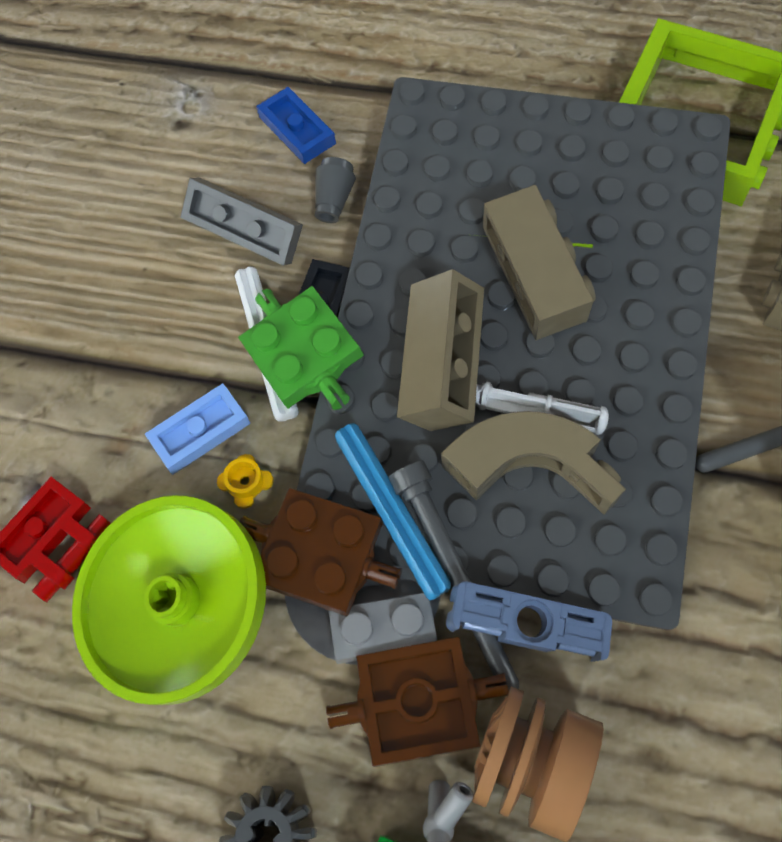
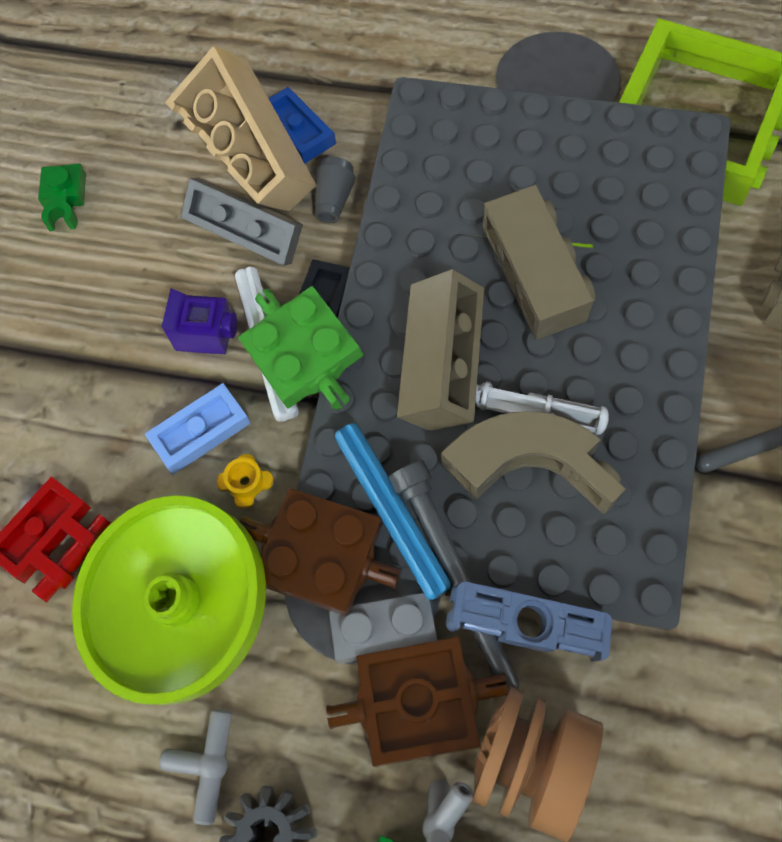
(59, 191): none -> green plate
(199, 323): none -> dark purple window
(208, 765): none -> light grey piece
(240, 126): none -> tan wedge
(560, 66): none -> flat silver sticker

